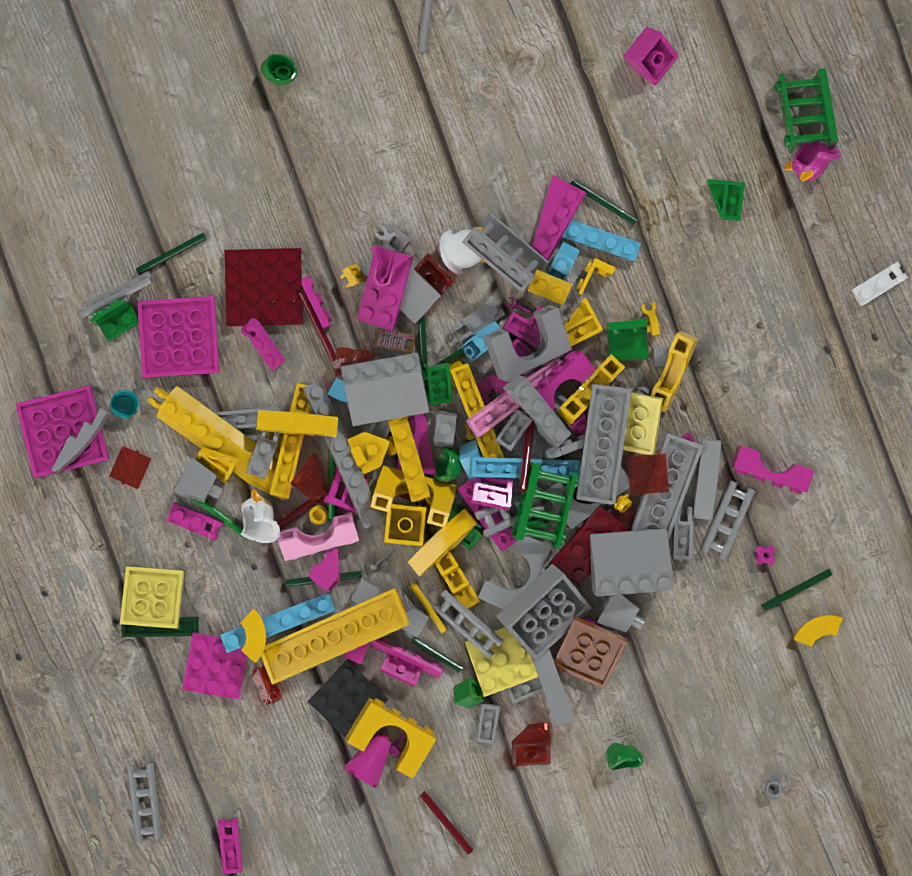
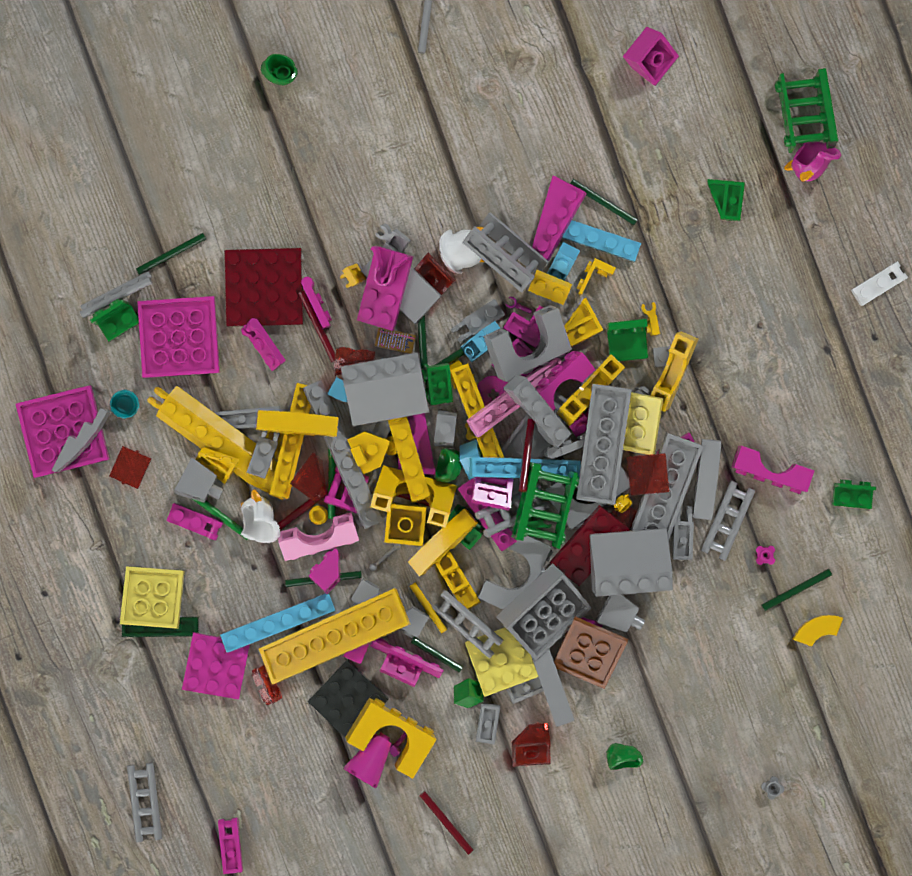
(255, 635): yellow tile -> none
(513, 430): light grey plate -> none
(851, 495): none -> green bracket

